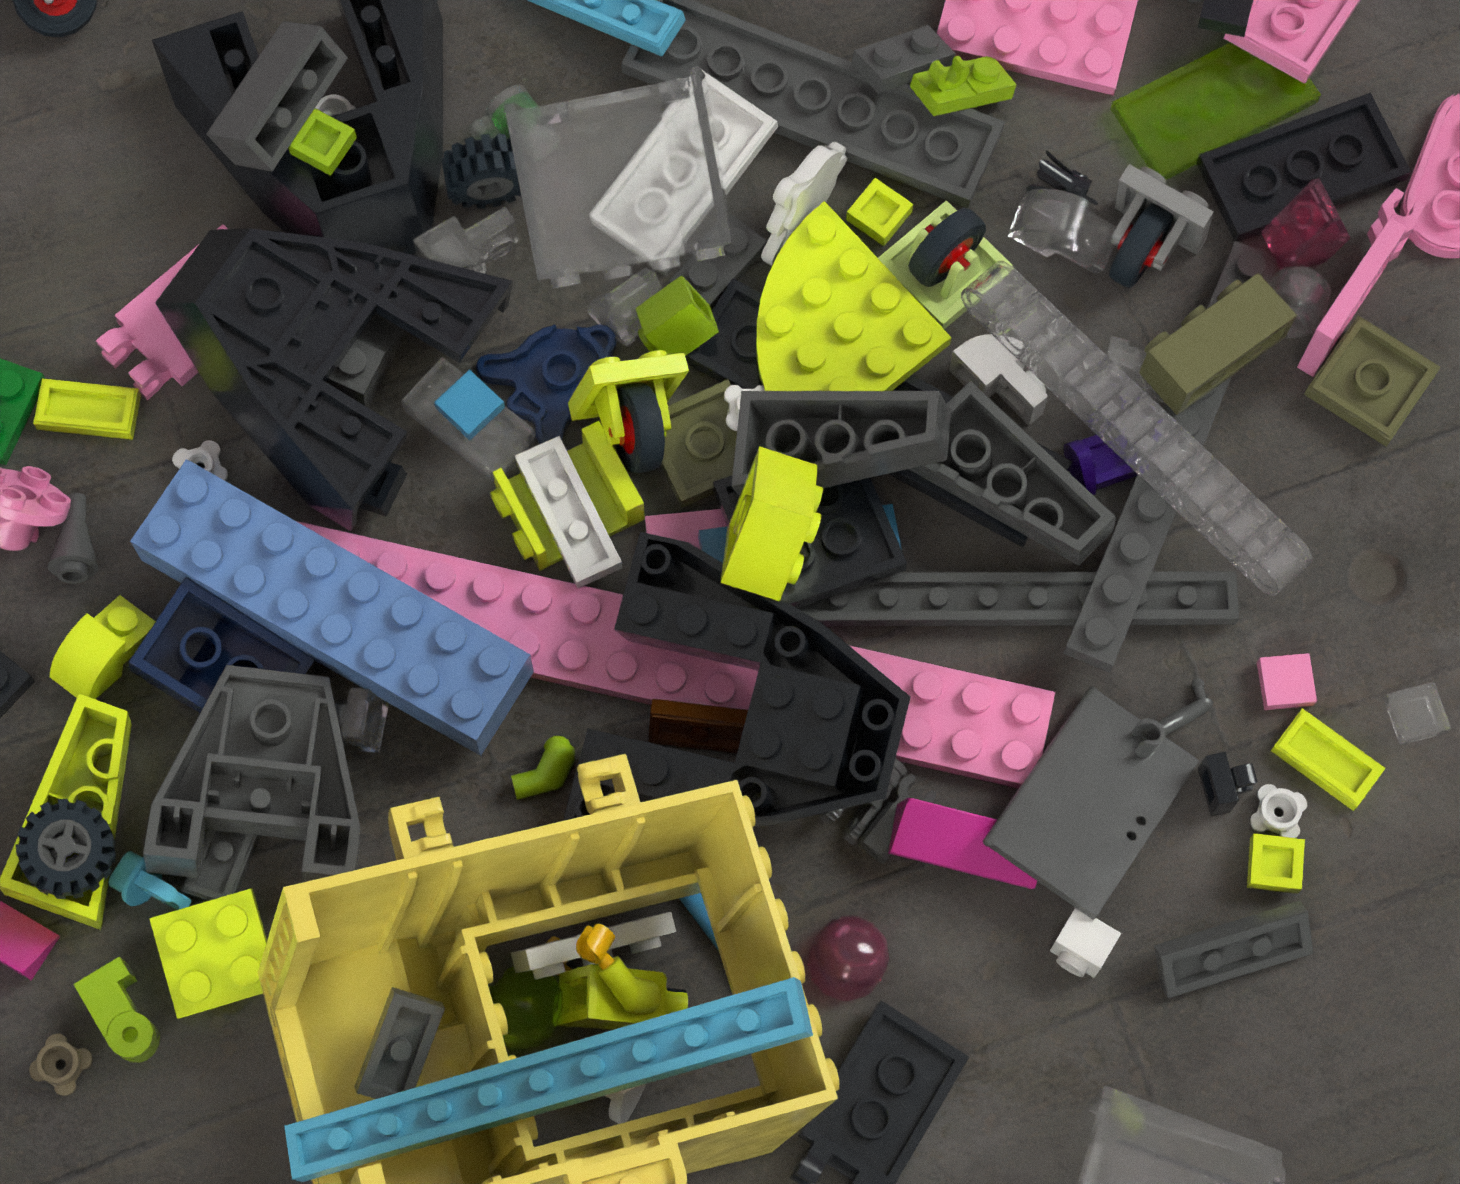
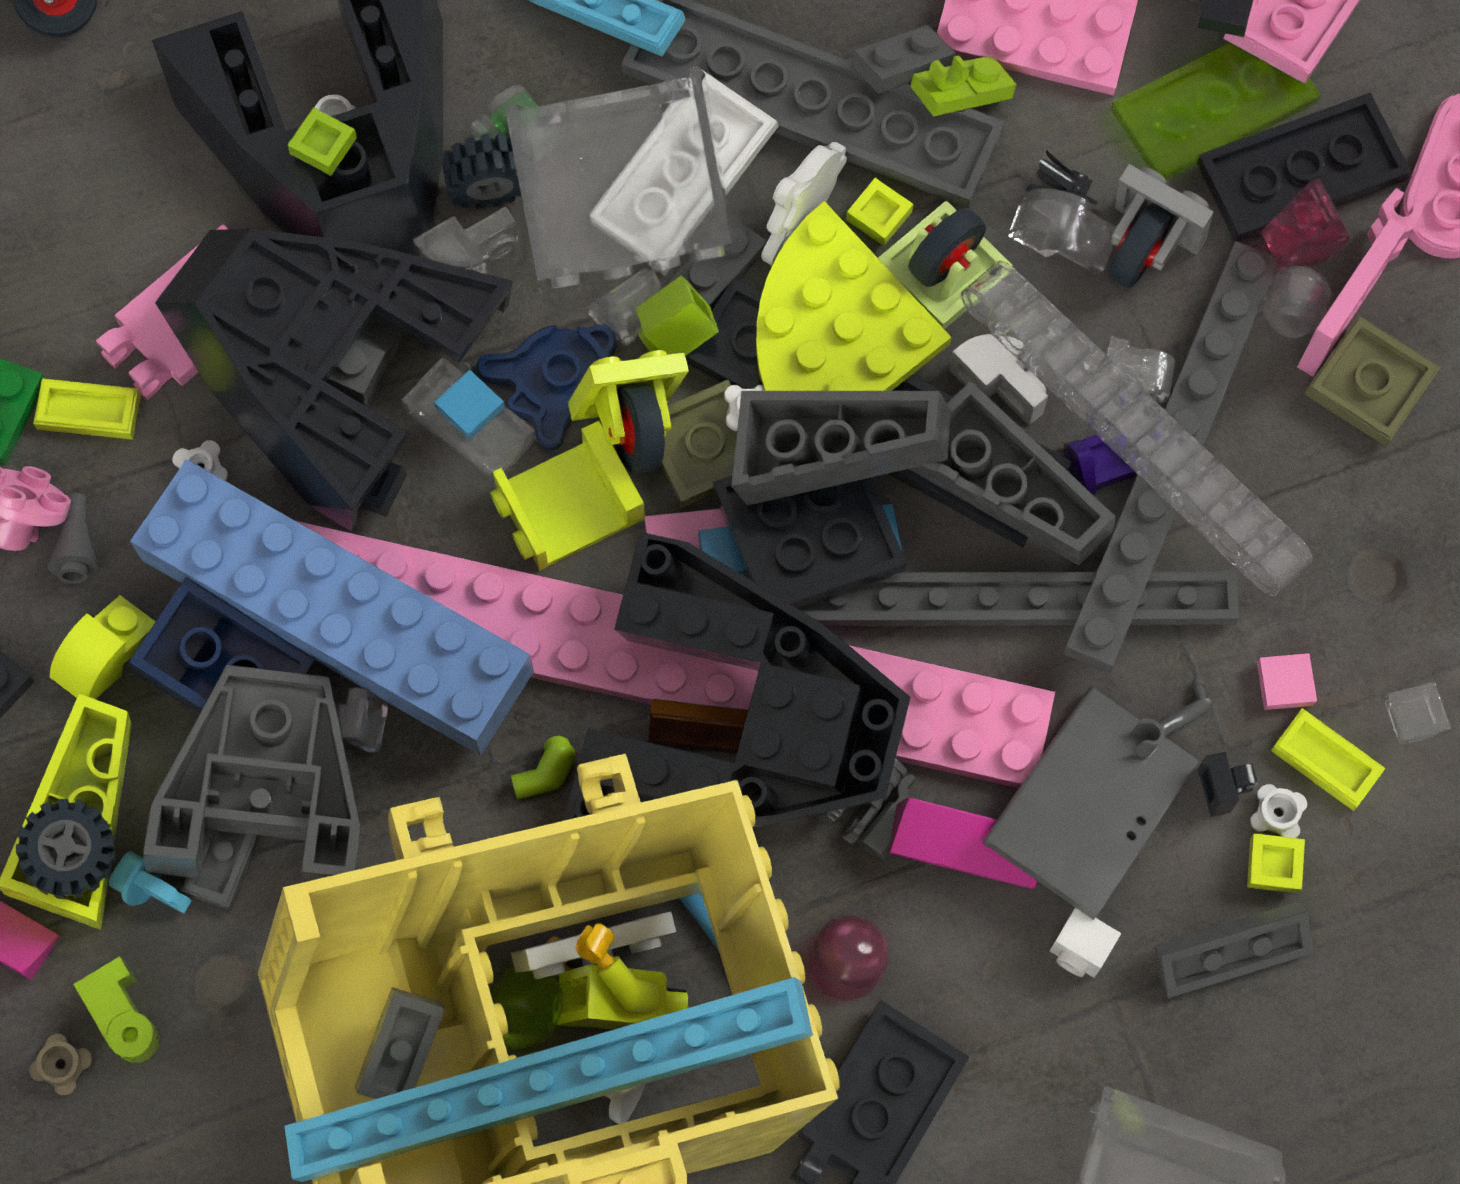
(211, 952): neon yellow plate -> none
(277, 95): dark grey brick -> none
(568, 512): white plate -> none
(771, 524): neon yellow brick -> none
(1216, 342): olive brick -> none

